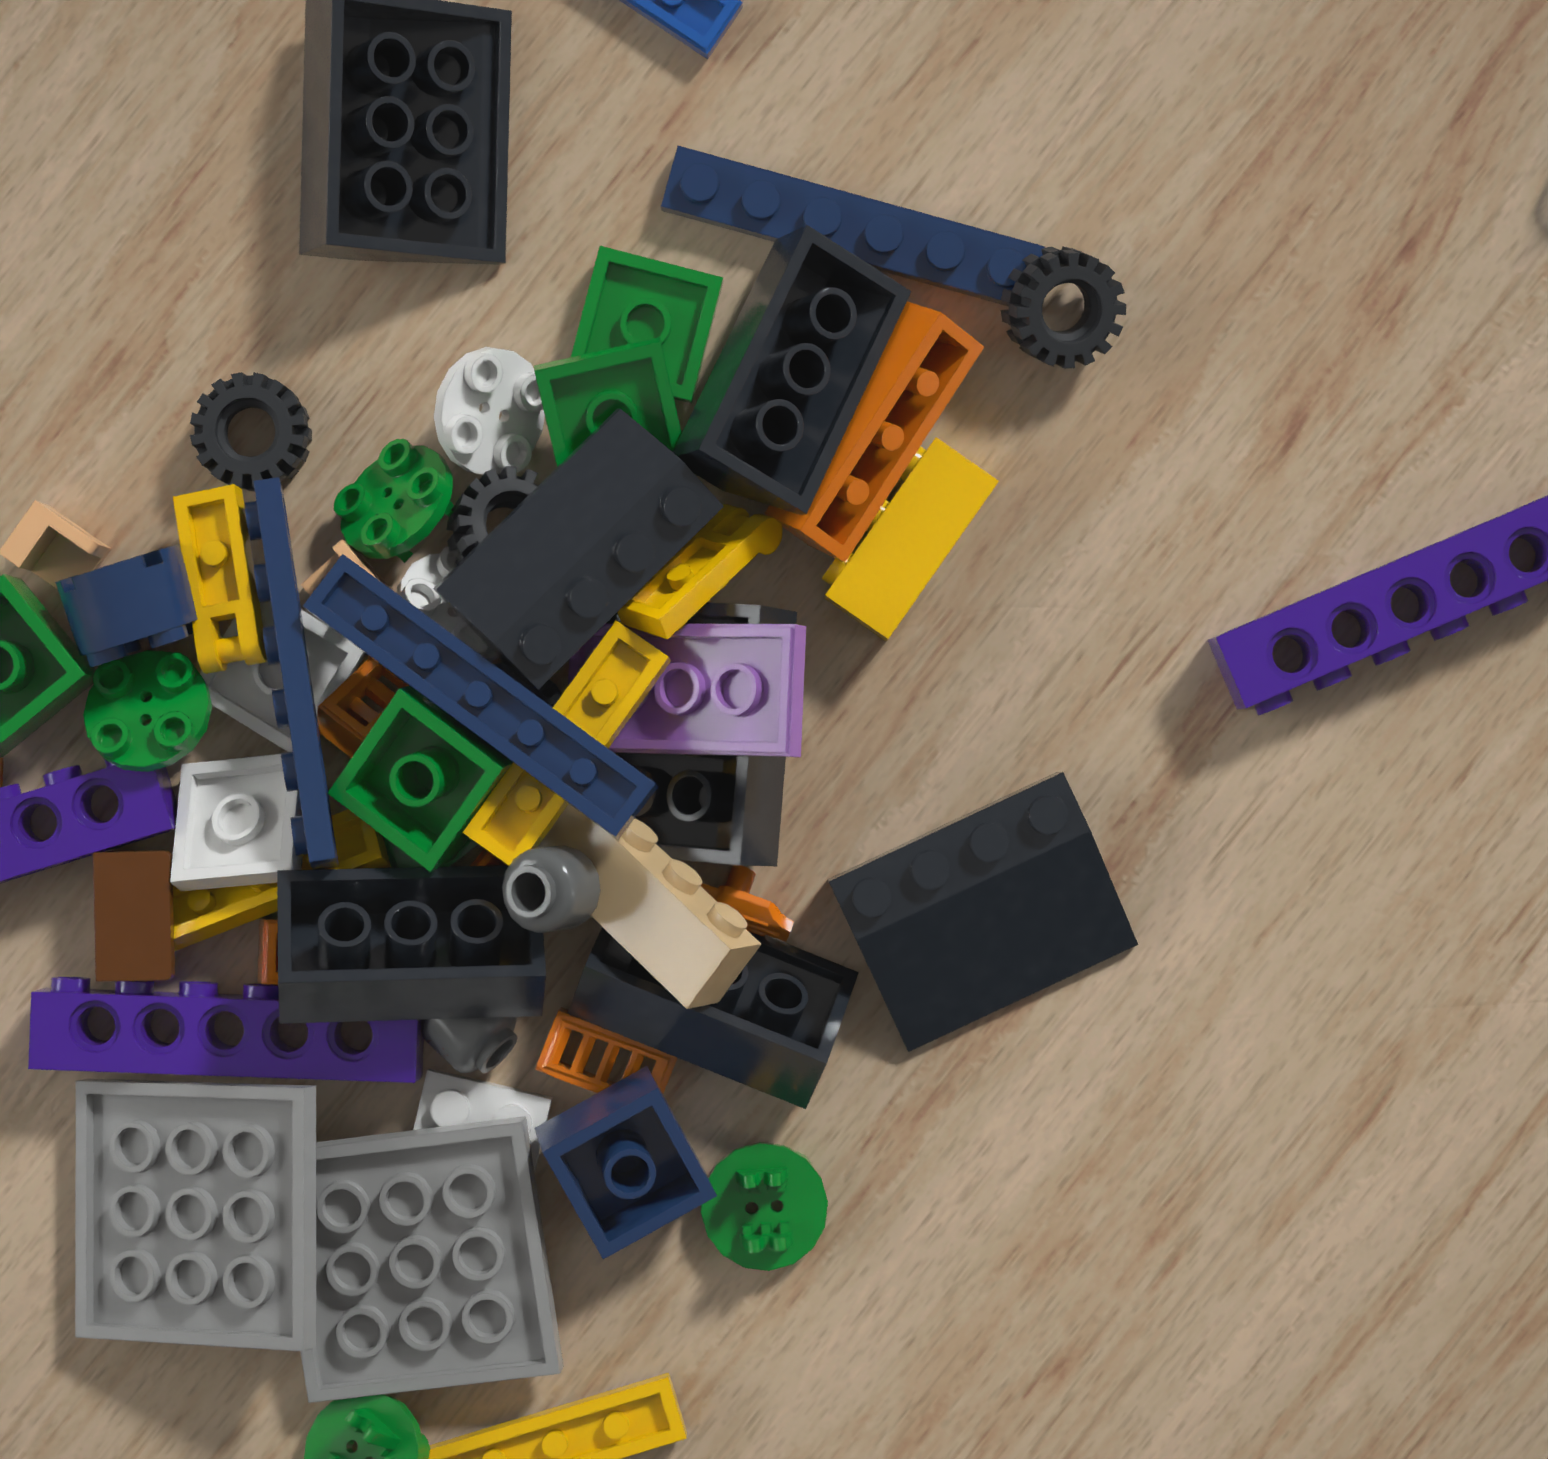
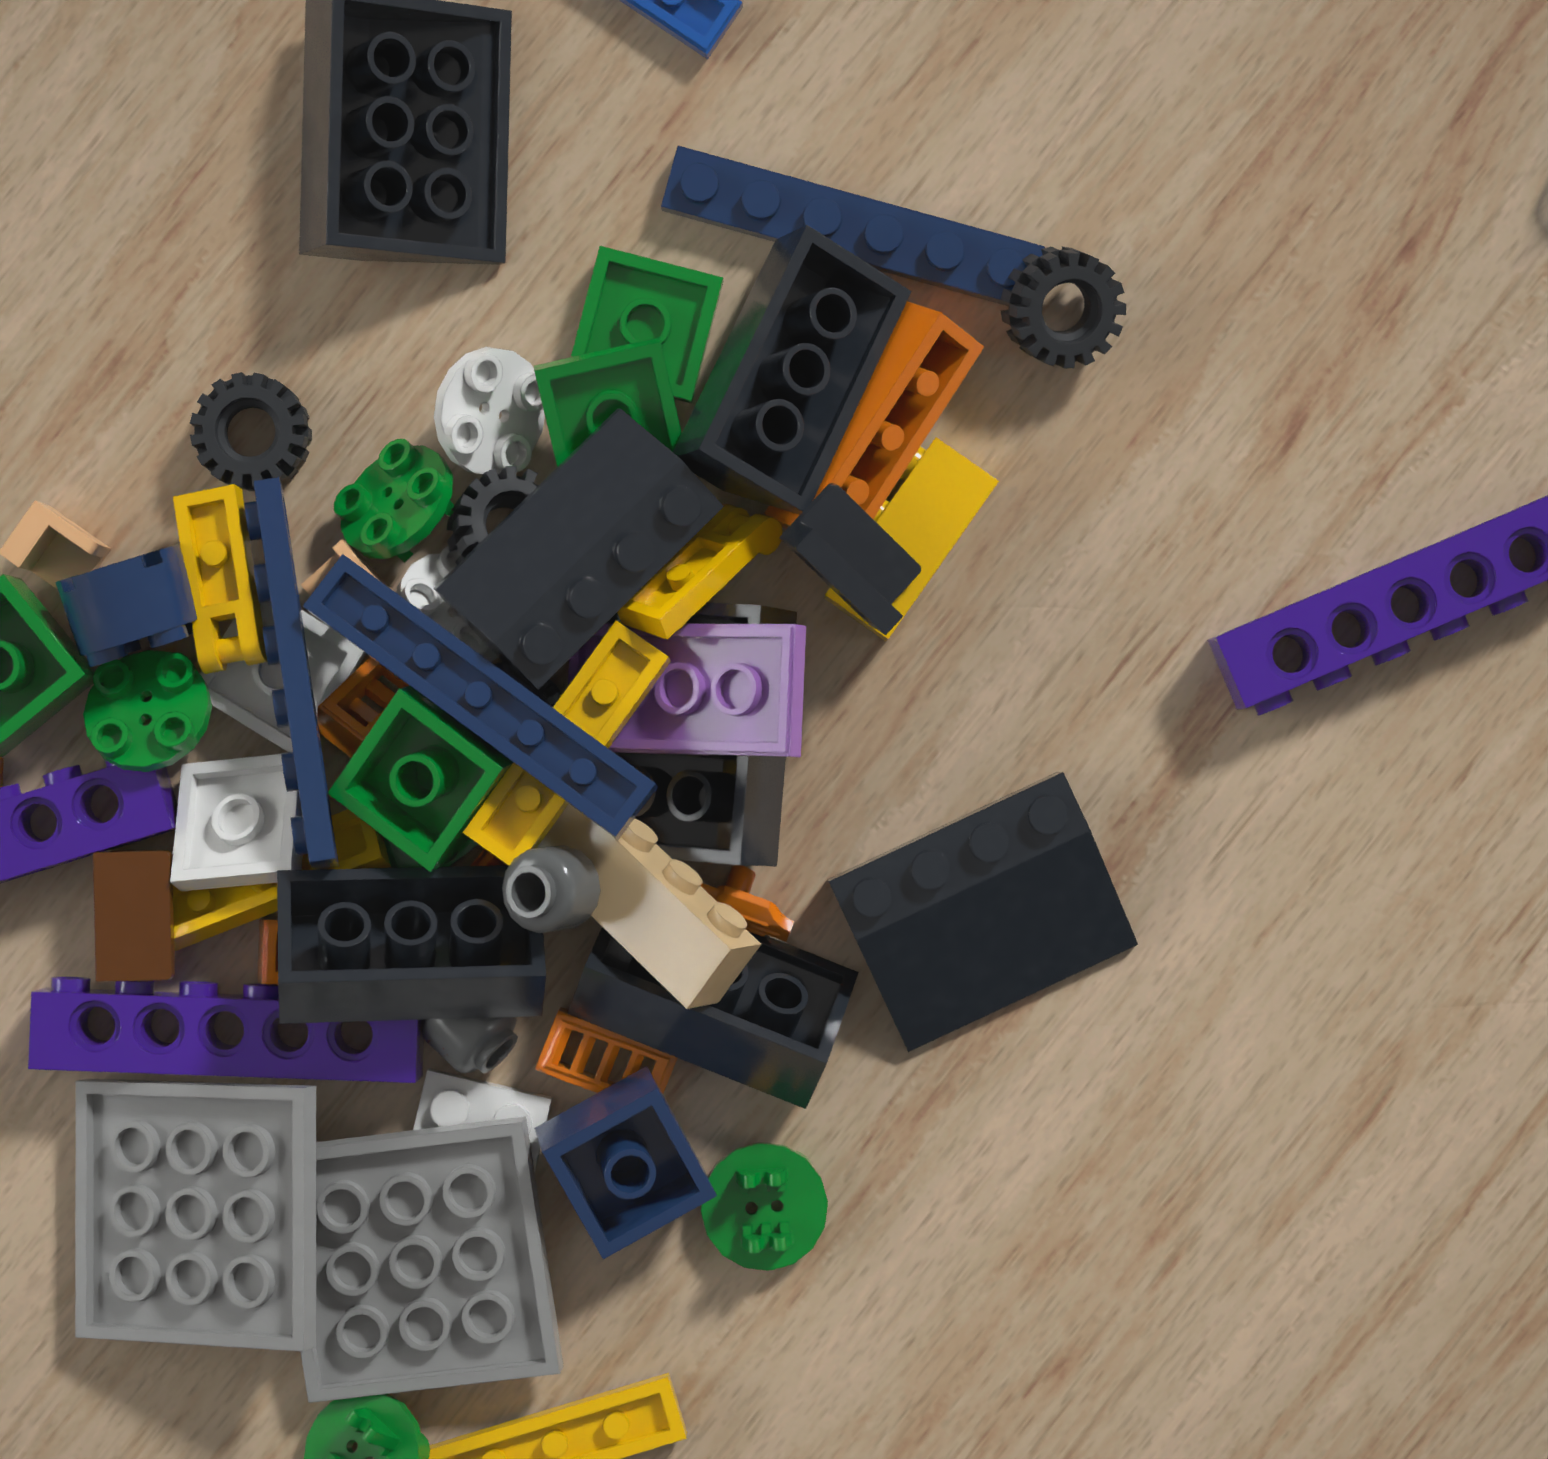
(852, 556): none -> black panel

